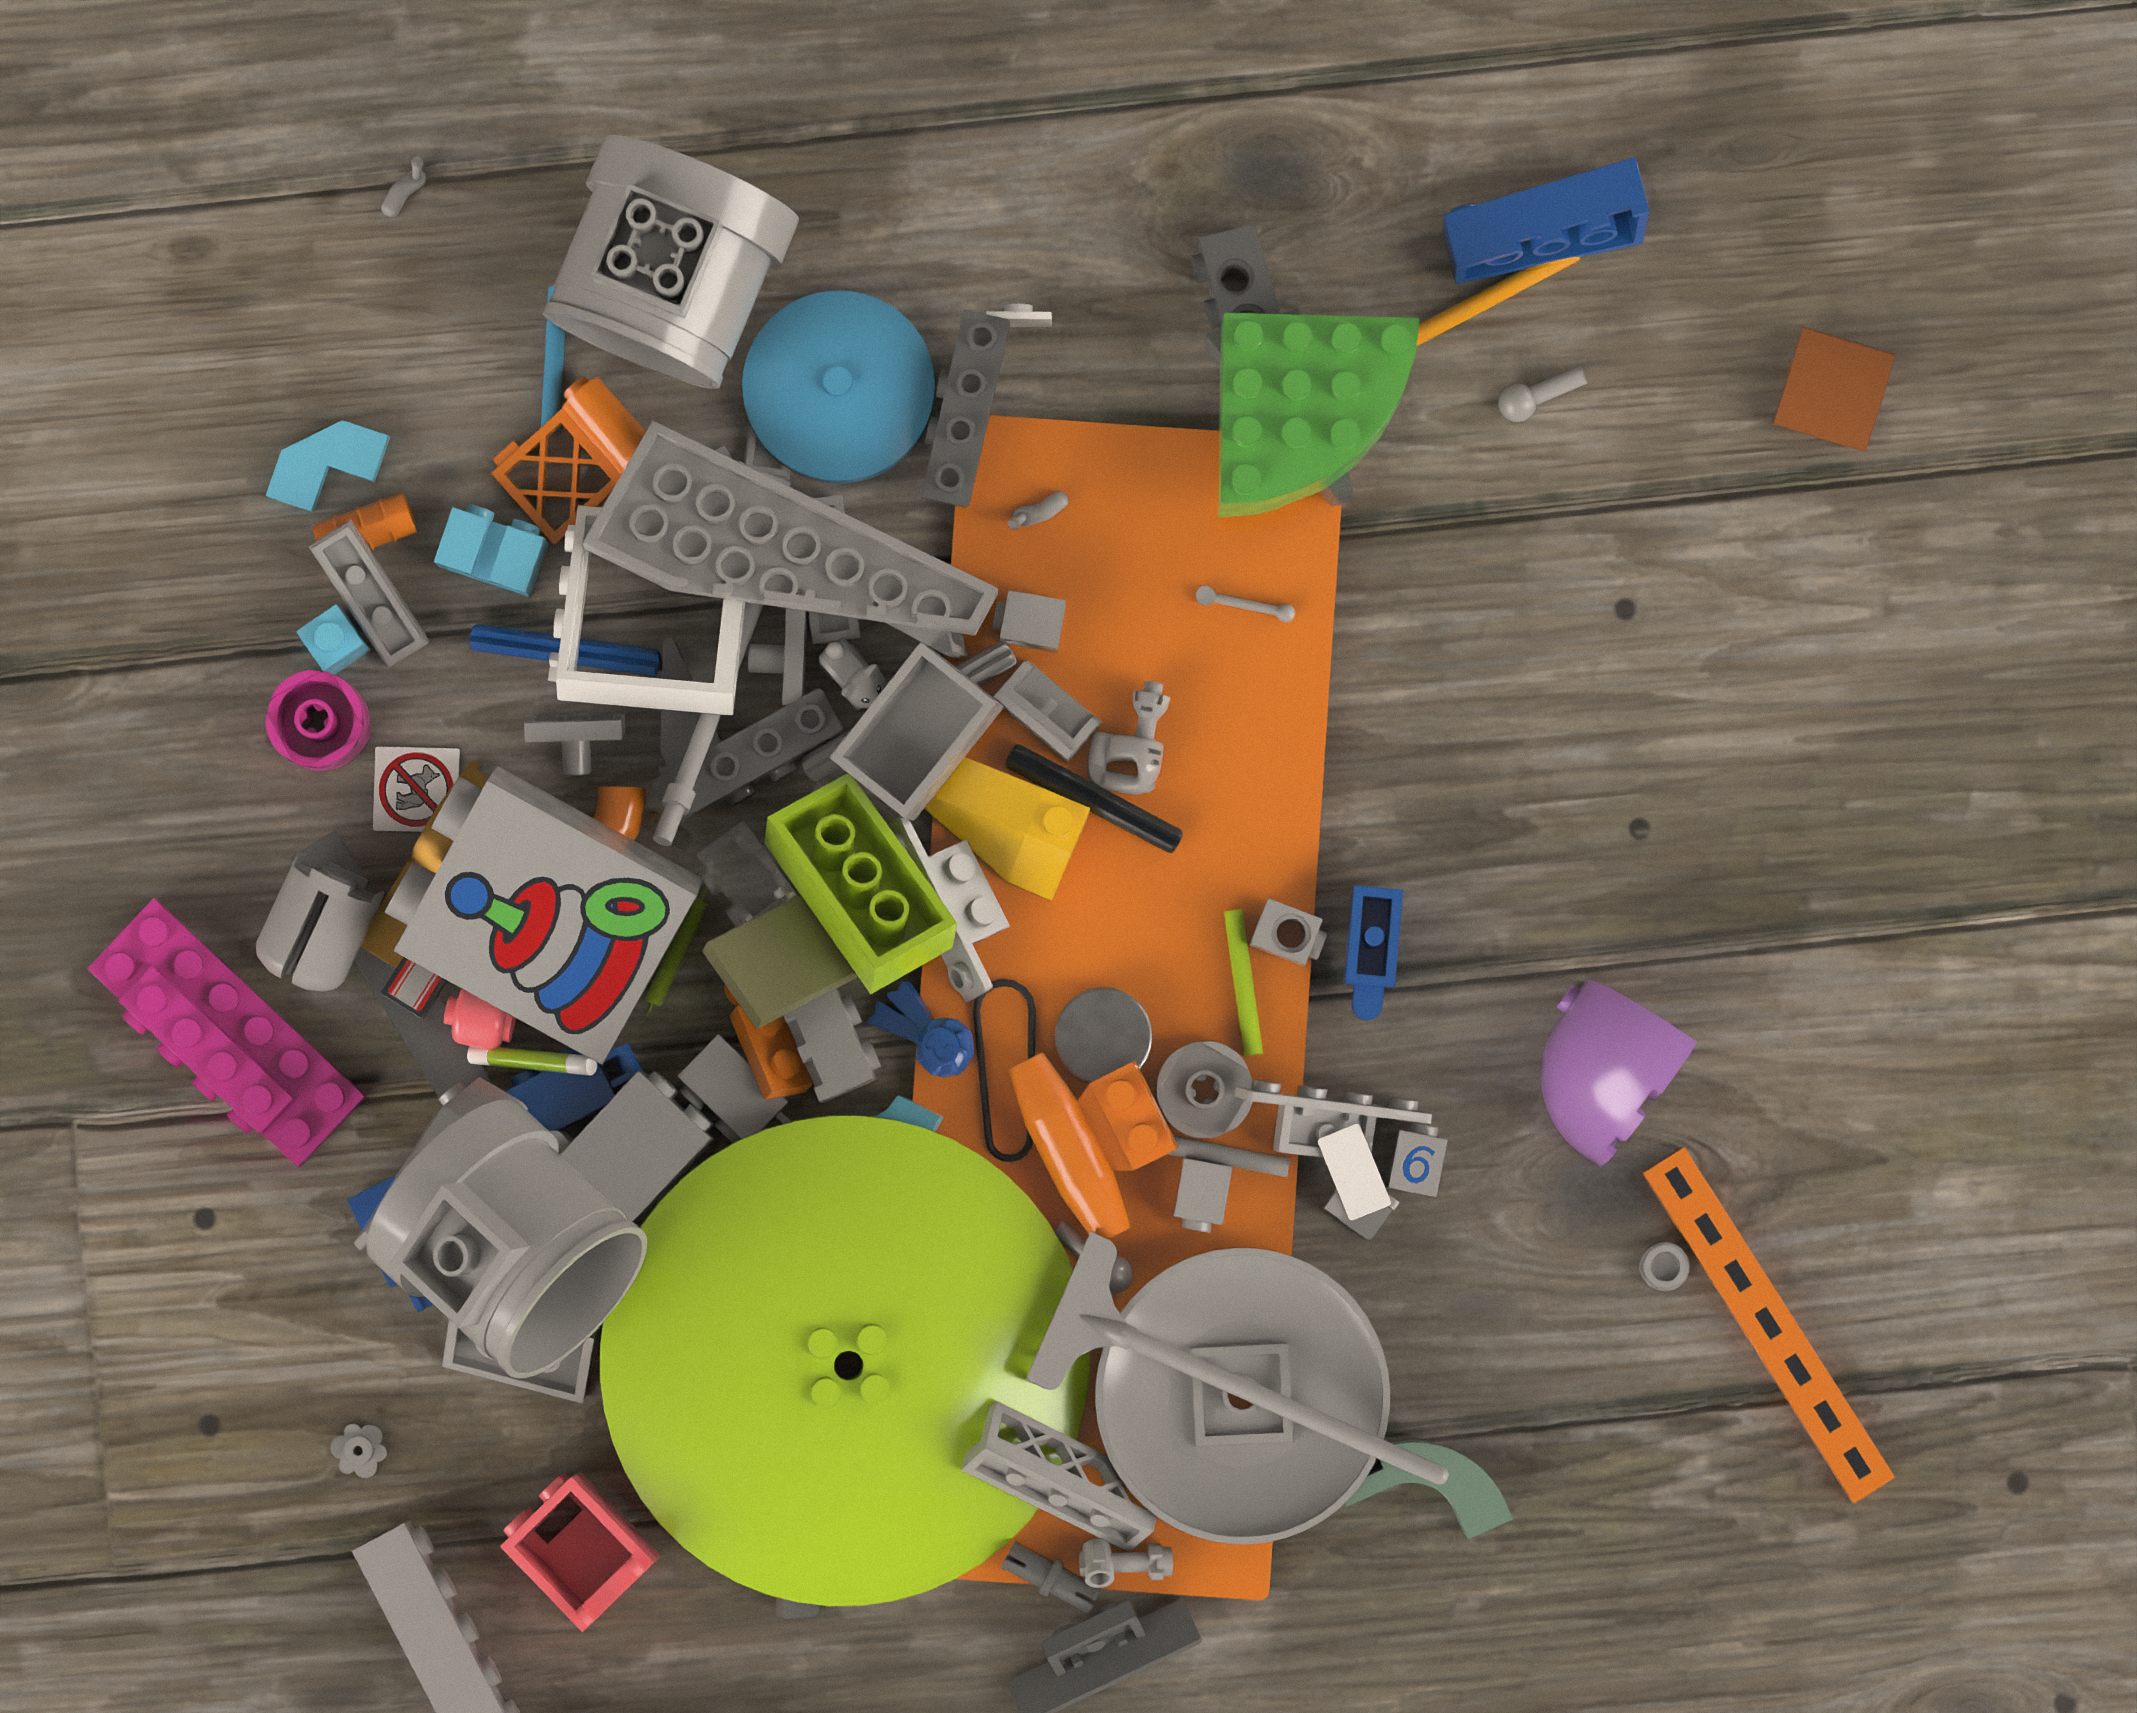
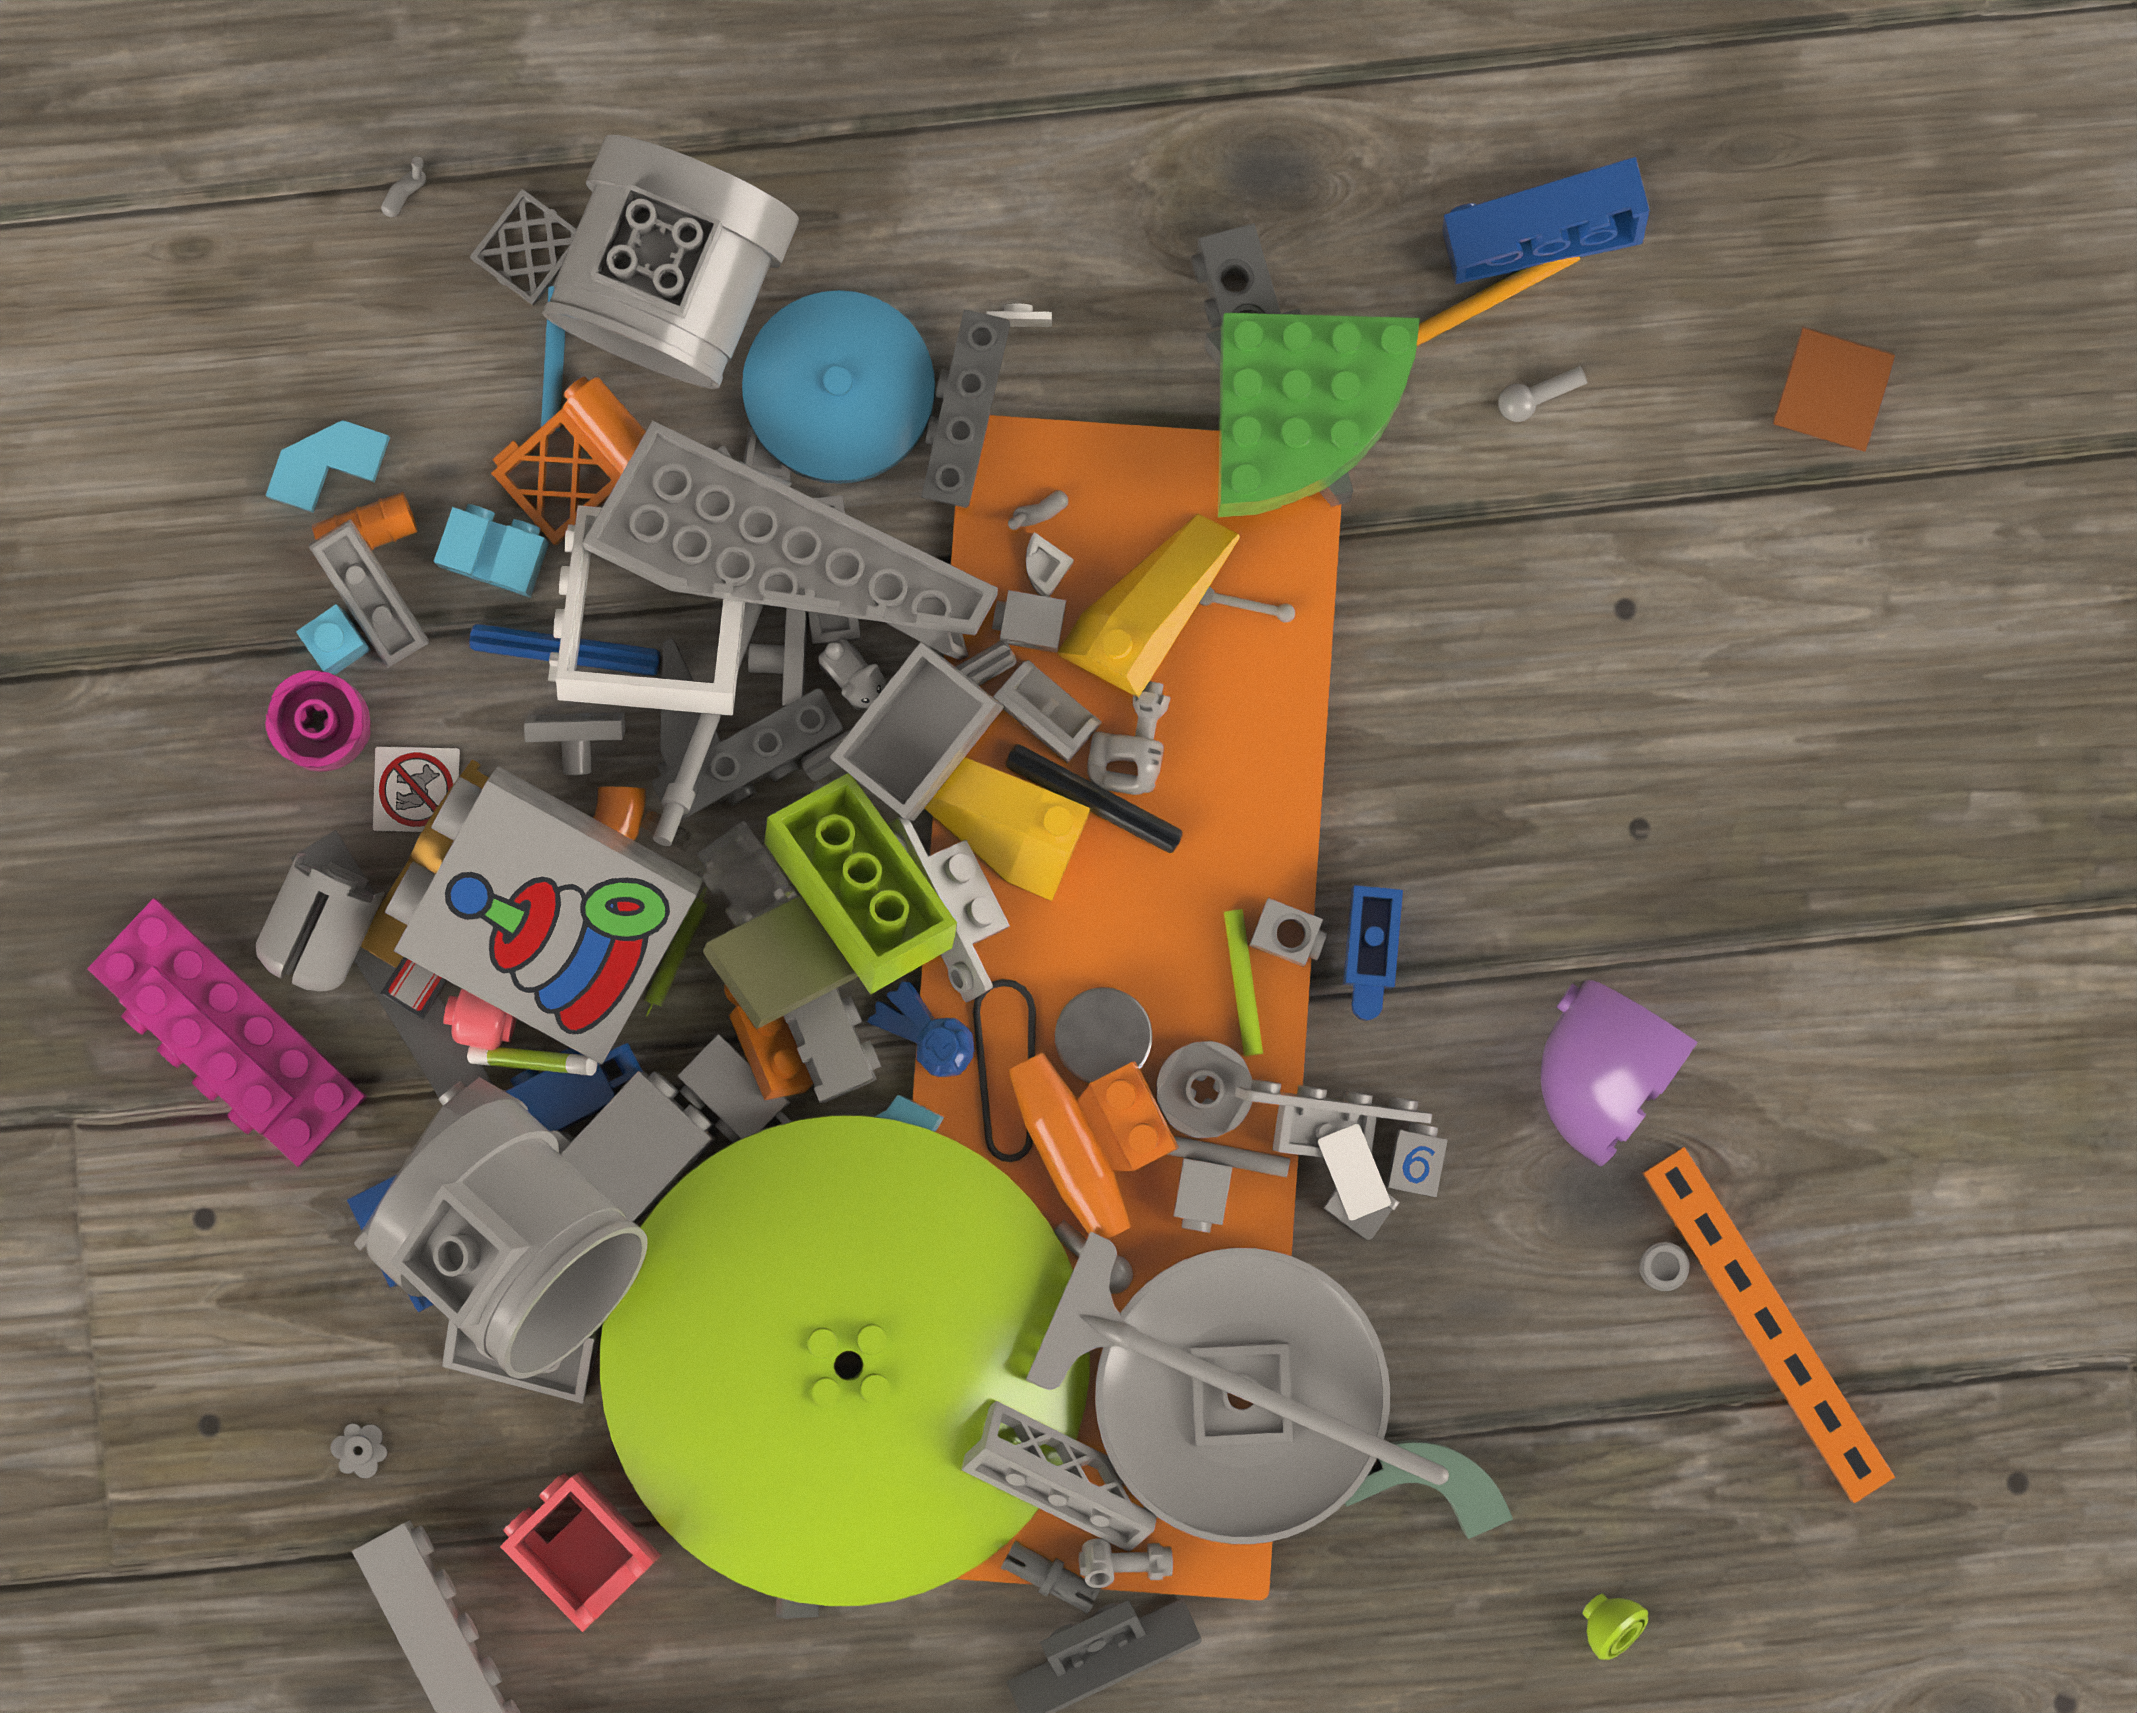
(500, 226): none -> light grey window
(1045, 565): none -> white tile
(1142, 615): none -> yellow wedge
(1613, 1625): none -> lime brick

